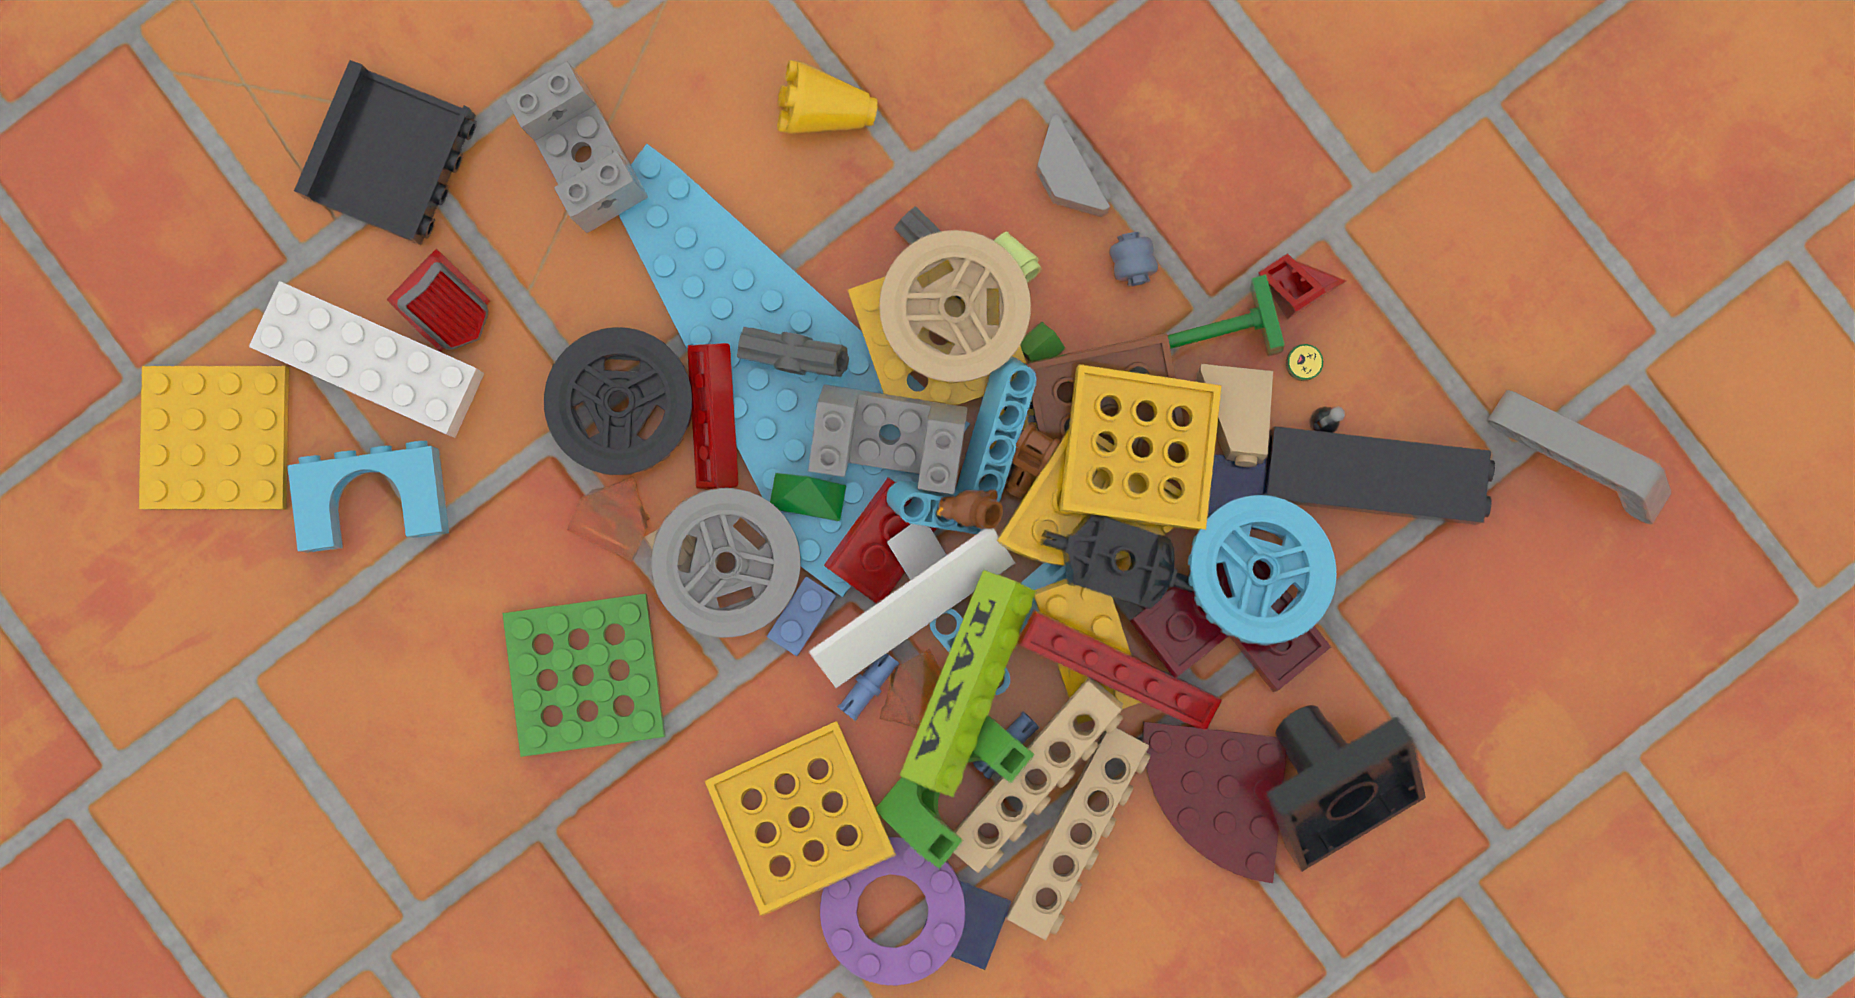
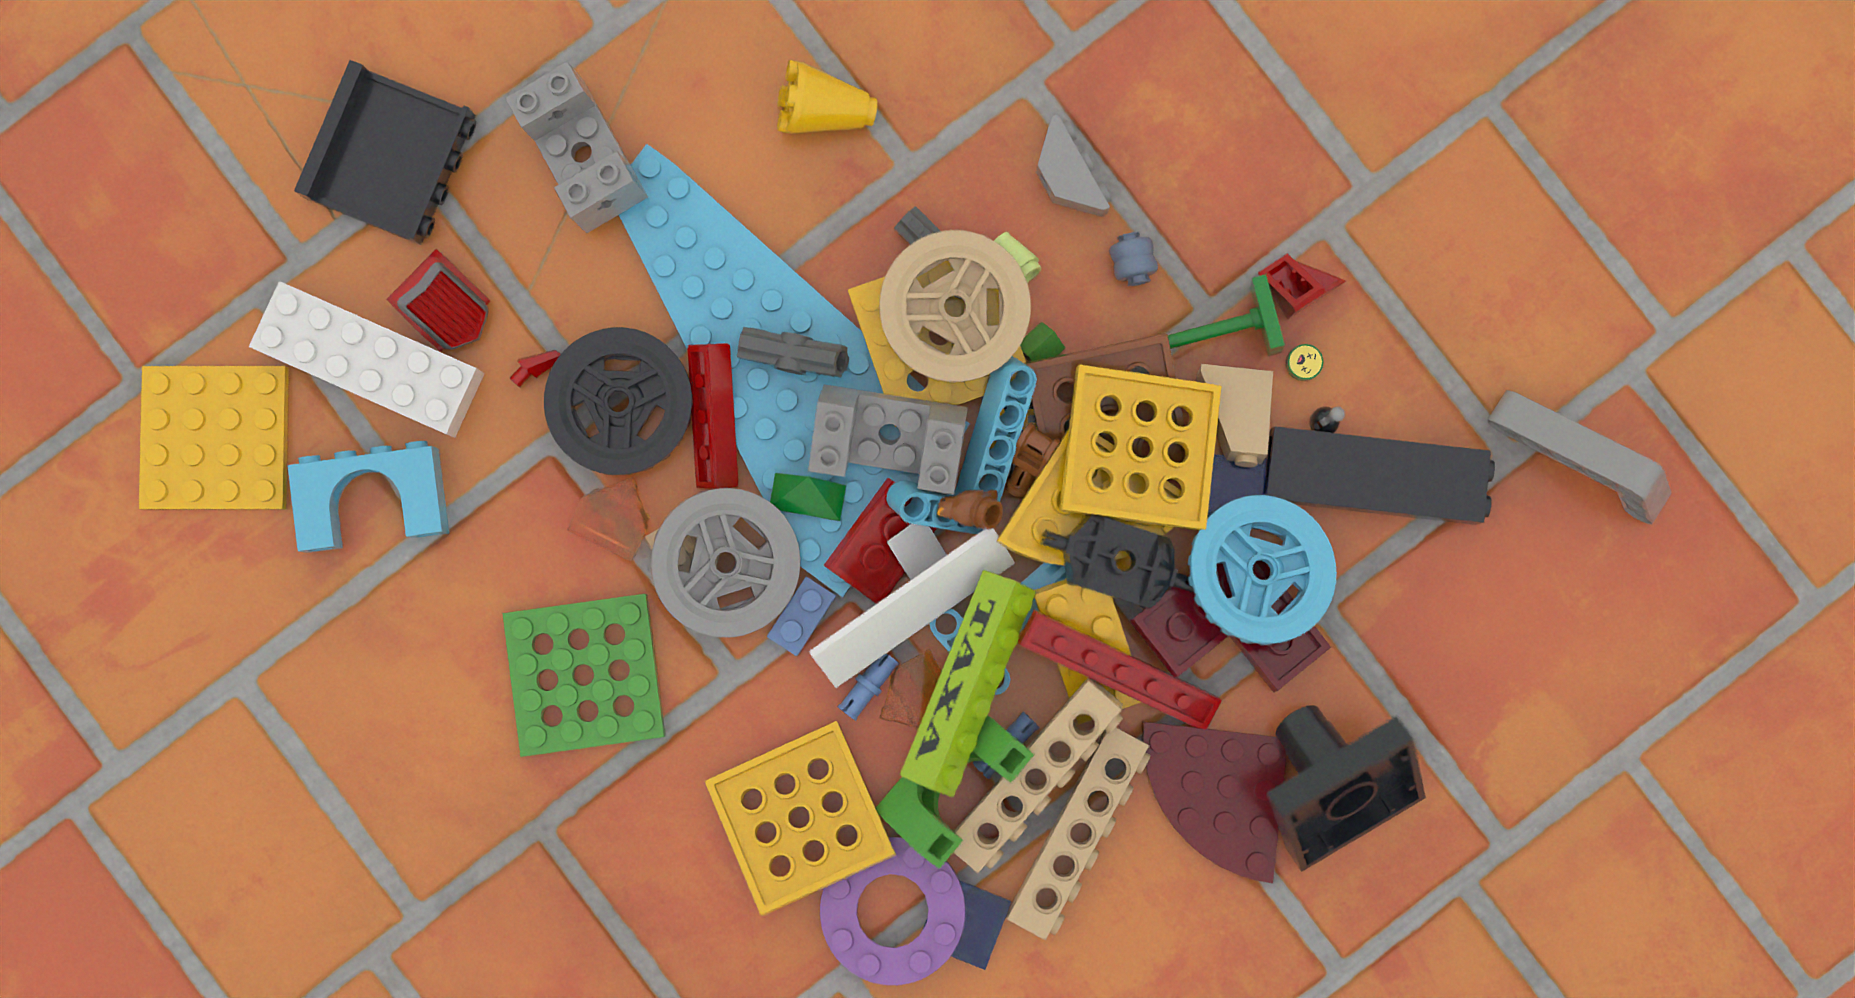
(534, 365): none -> red bar

